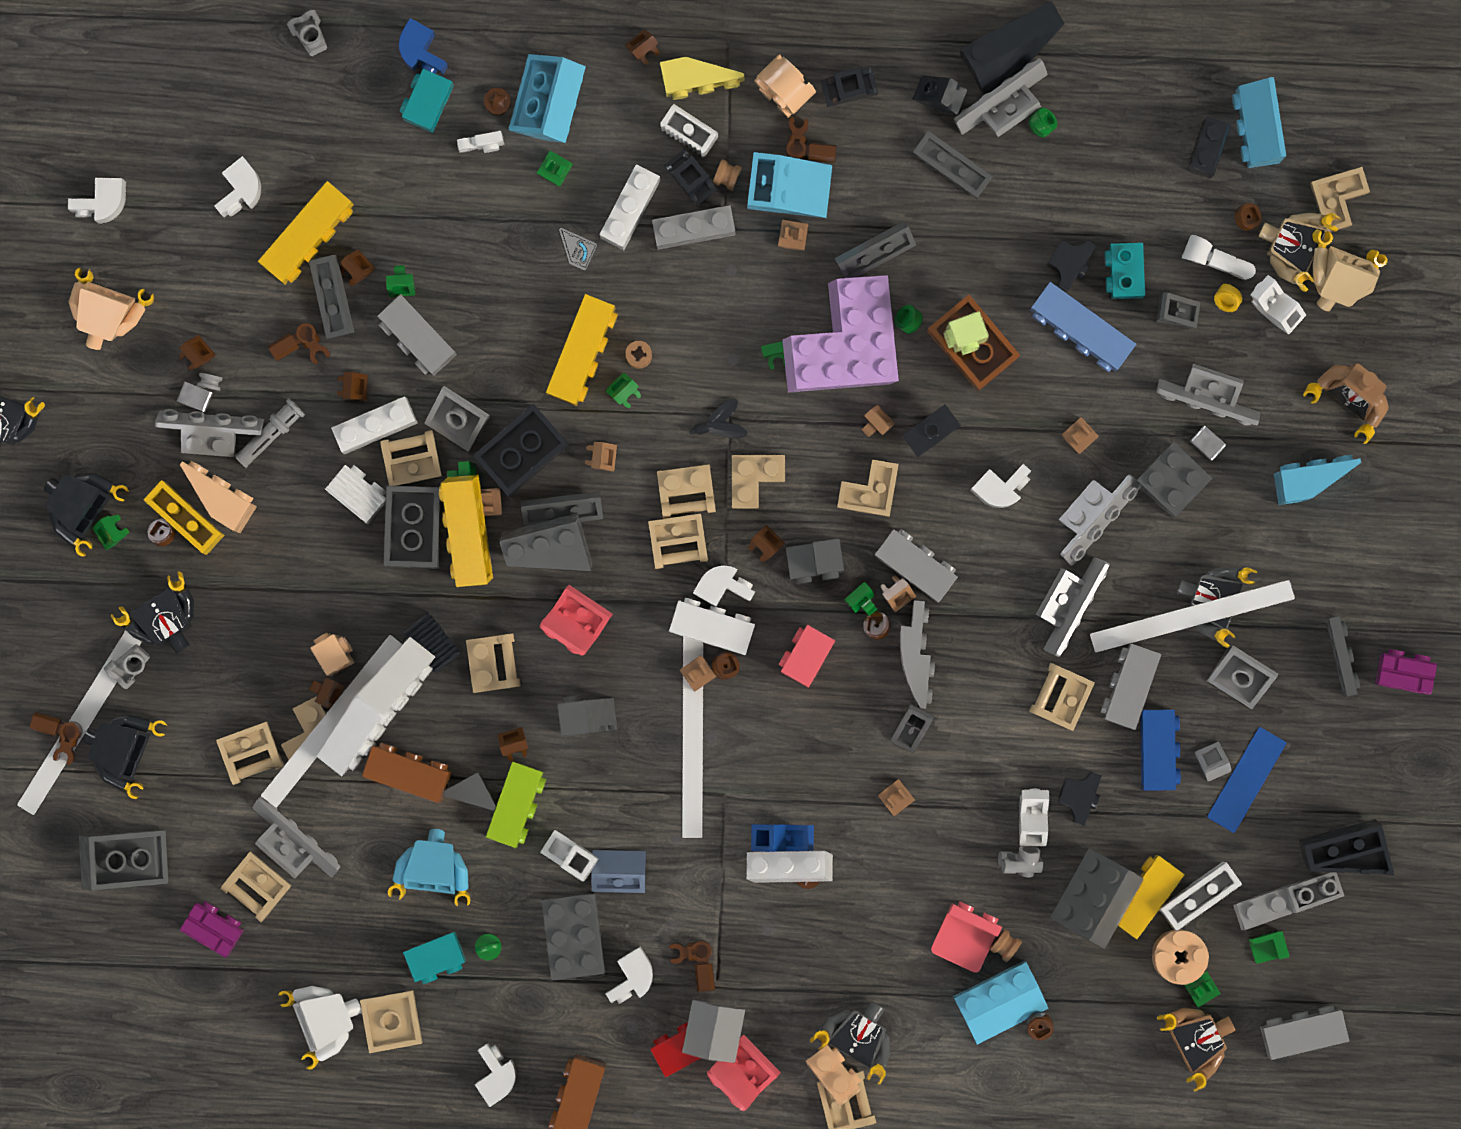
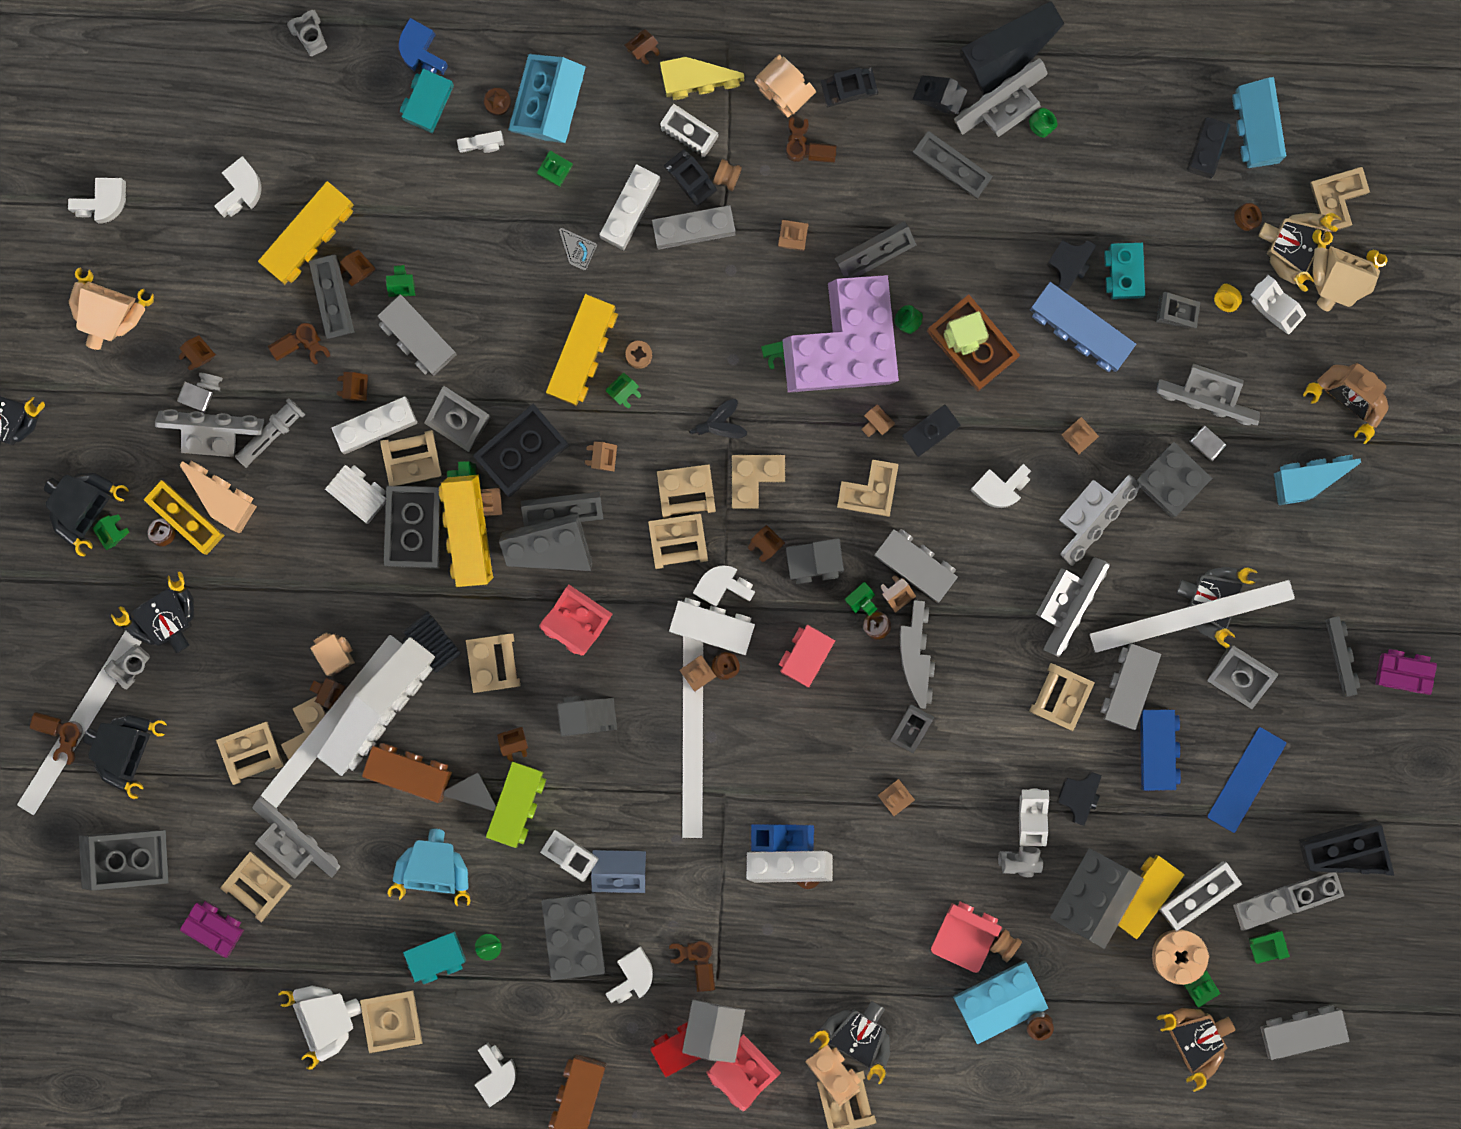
(789, 185): medium azure slope -> none
(1199, 251): white piece -> none
(1213, 761): light grey slope -> none

